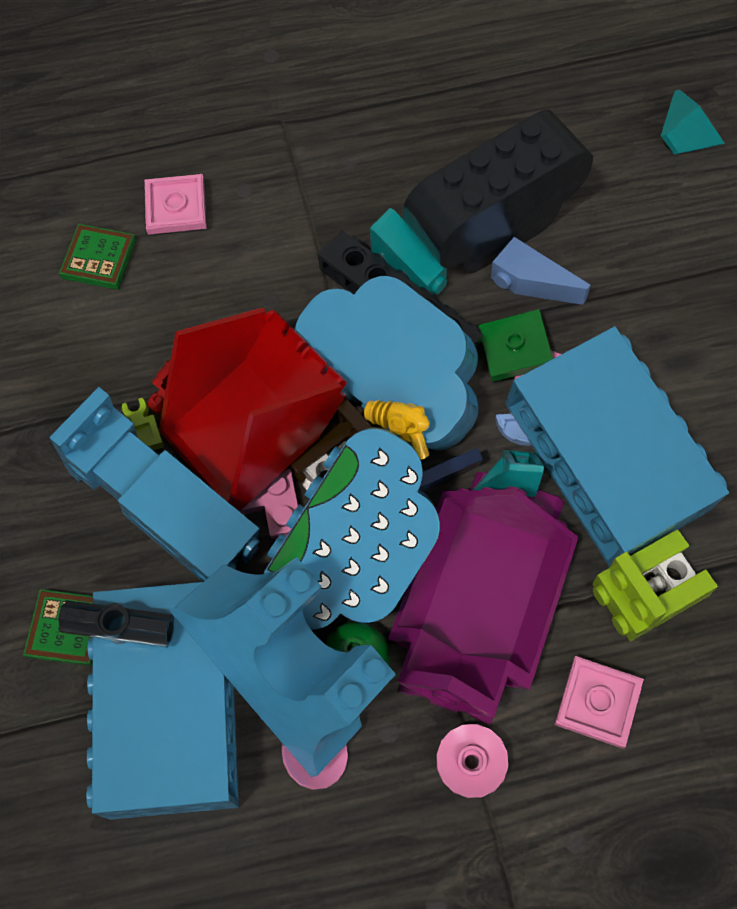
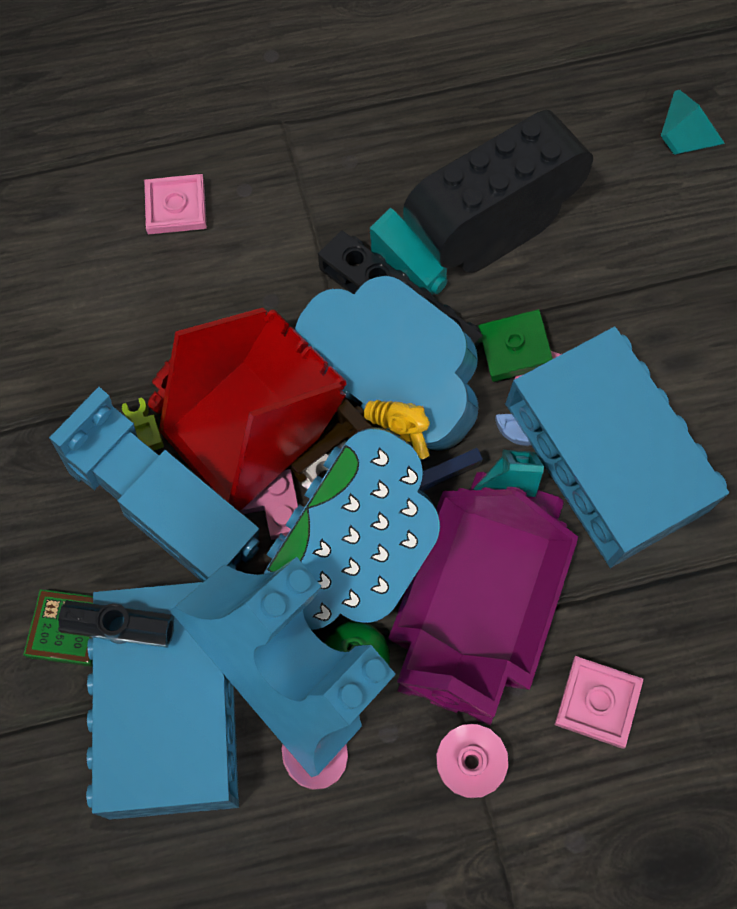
(97, 256): tile -> none
(534, 275): medium blue slope -> none
(634, 599): lime brick -> none

